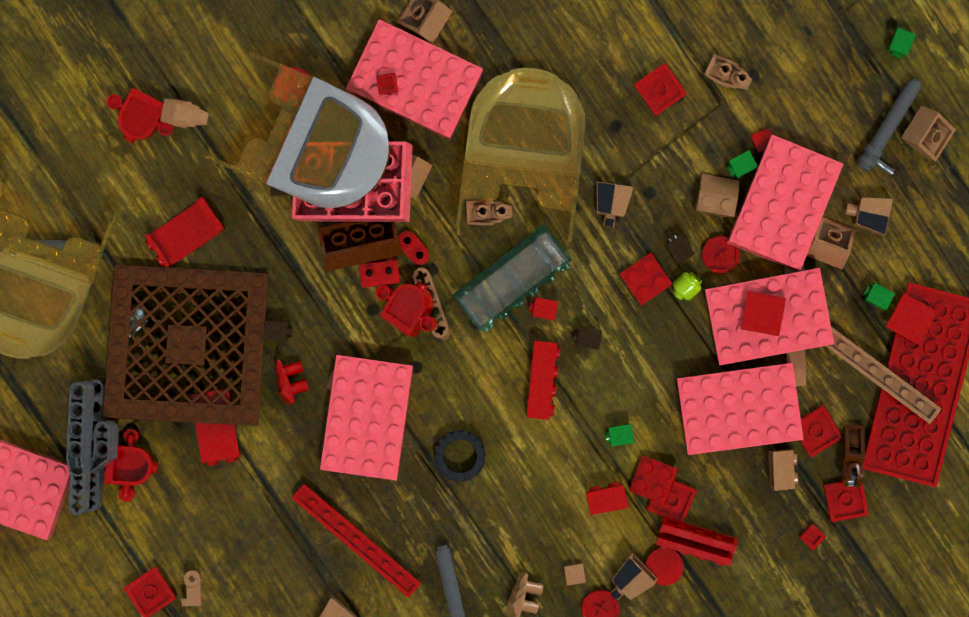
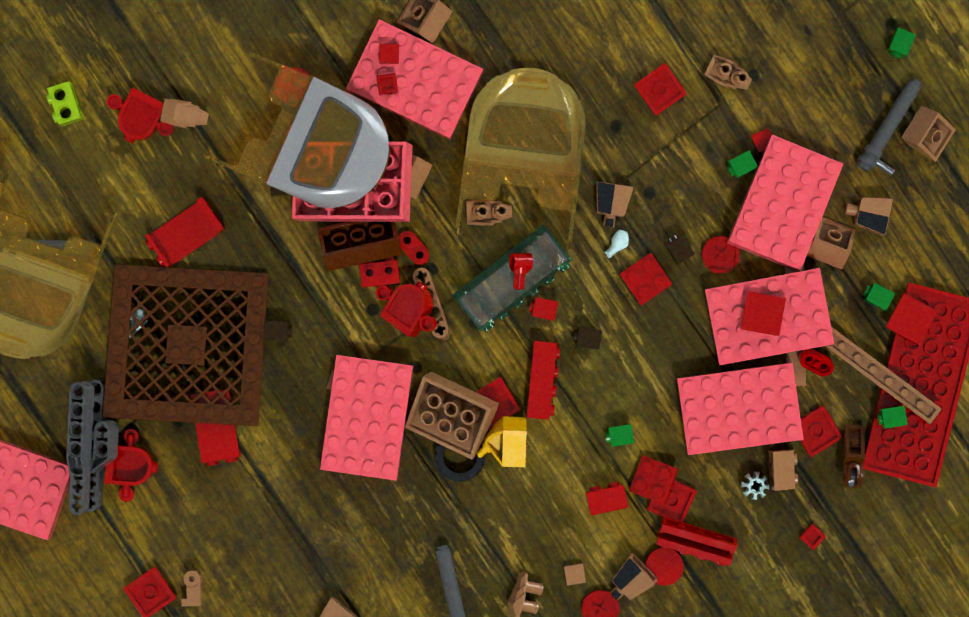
(69, 102): none -> lime brick
(285, 389): red connector -> none
(356, 540): red plate -> none
(389, 54): none -> red tile
(451, 414): none -> medium nougat slope
(500, 393): none -> red plate
(507, 442): none -> yellow piece
(520, 264): none -> red axle
(619, 241): none -> light aqua animal
(687, 286): lime head -> none
(717, 196): medium nougat slope -> none
(760, 488): none -> light aqua piece
(813, 361): none -> red plate
(844, 501): red tile -> none
(892, 417): none -> green brick

